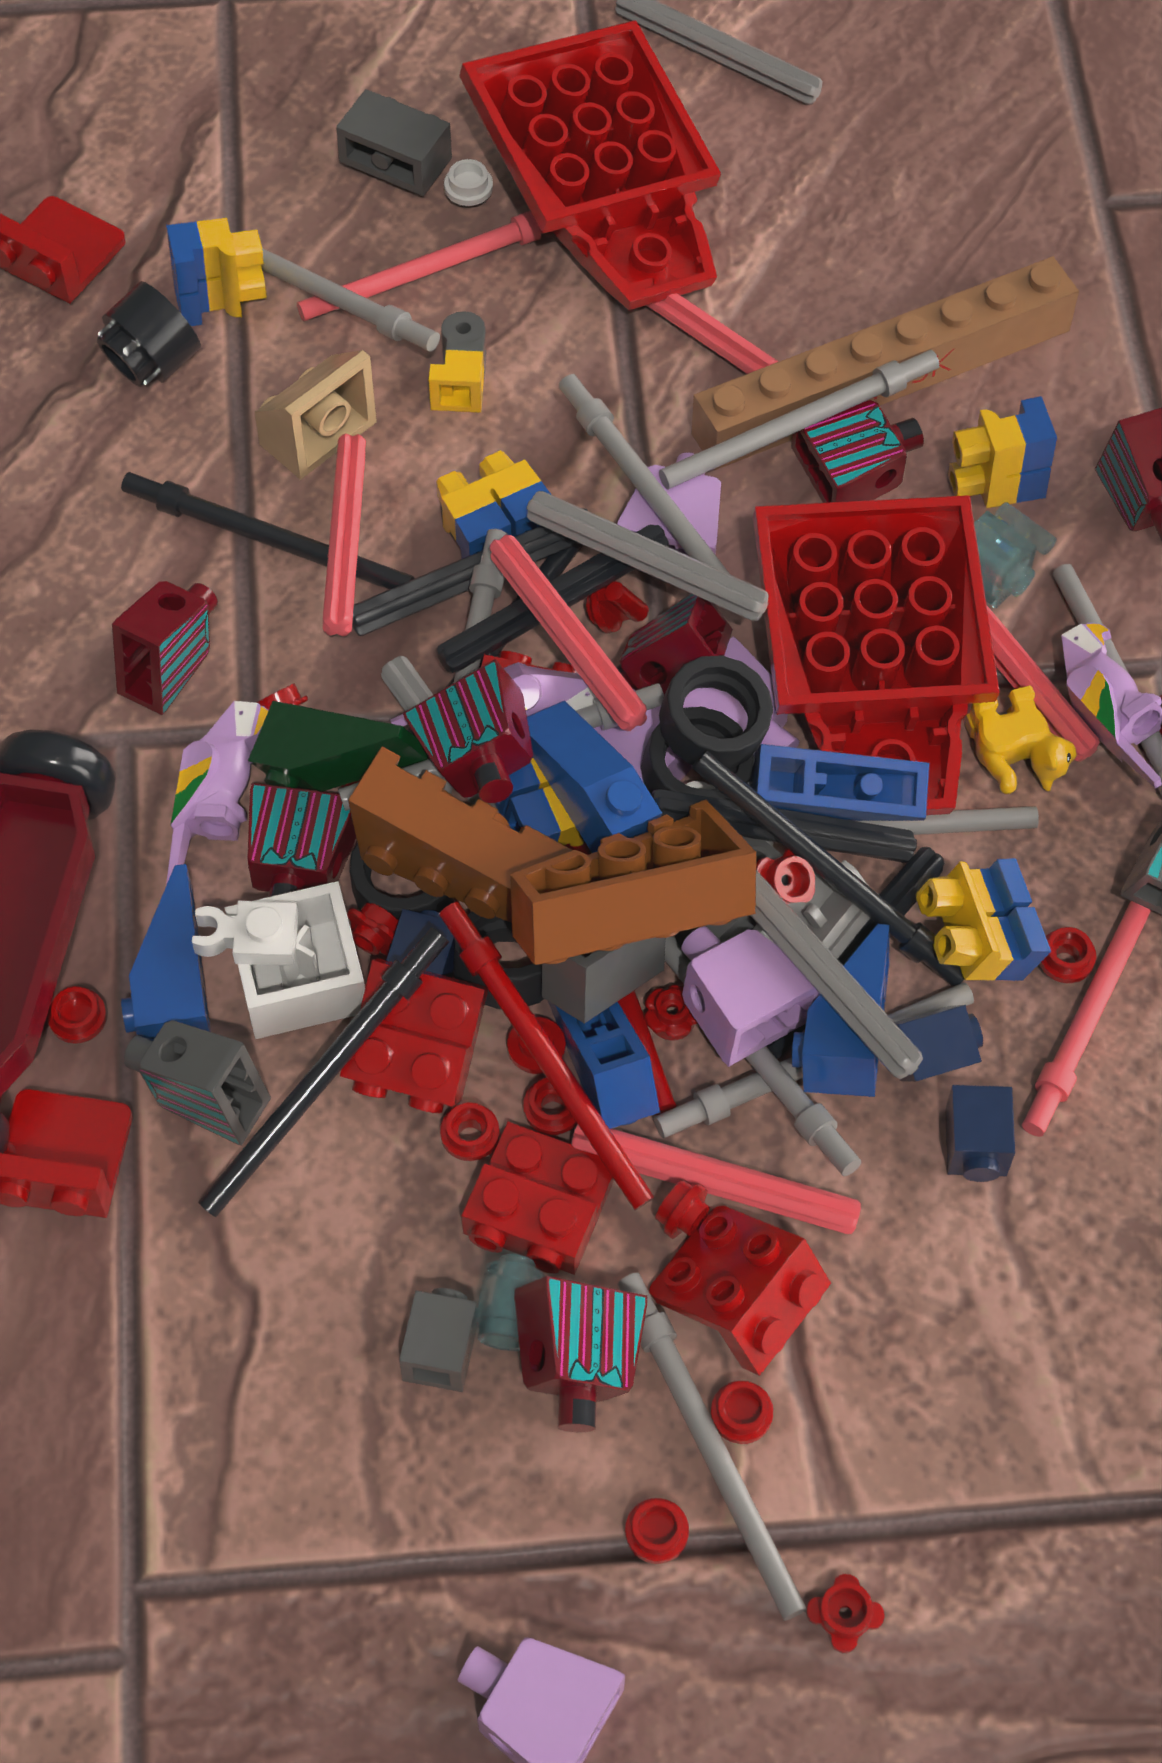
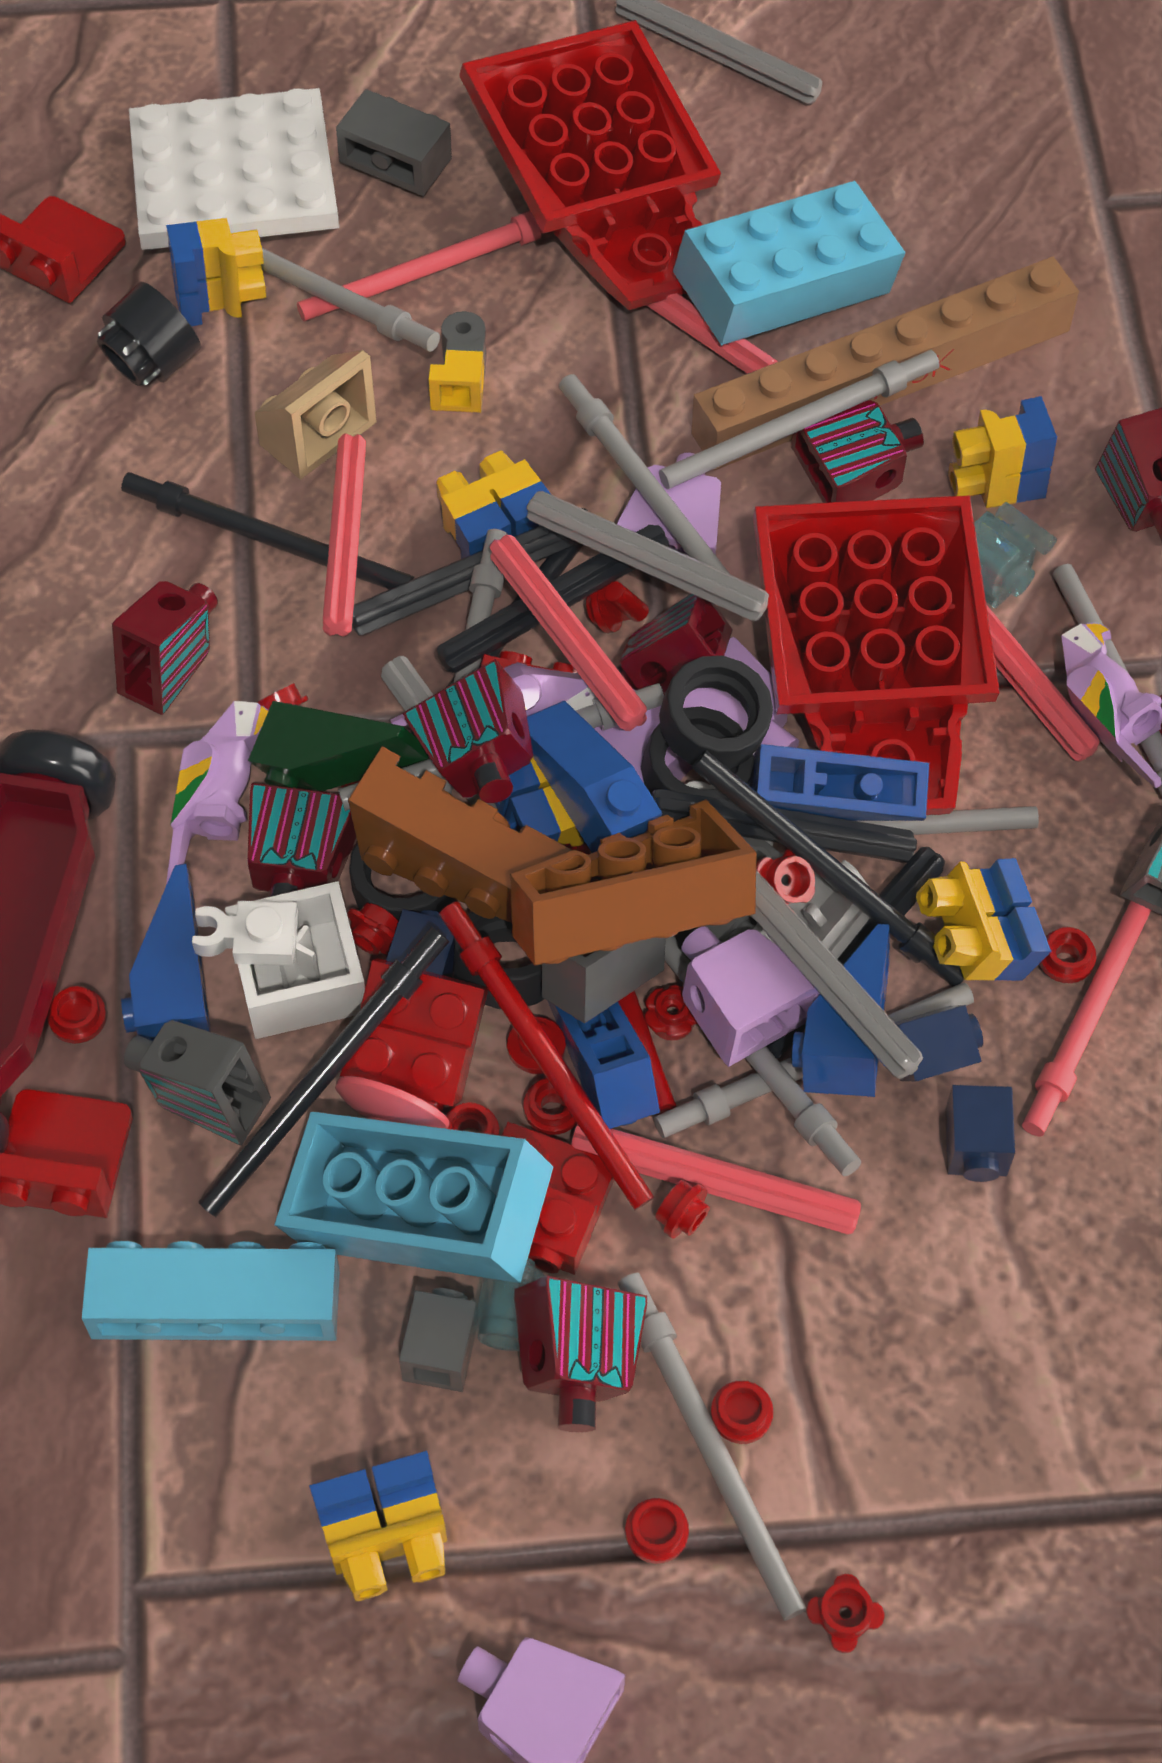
(211, 1292): none -> medium azure brick
(234, 159): none -> white plate
(388, 1103): none -> coral dish
(411, 1518): none -> yellow hips
(416, 1195): none -> medium azure brick
(468, 183): white plate -> none
(743, 1282): red bracket -> none
(788, 262): none -> medium azure brick
(1018, 736): yellow animal -> none

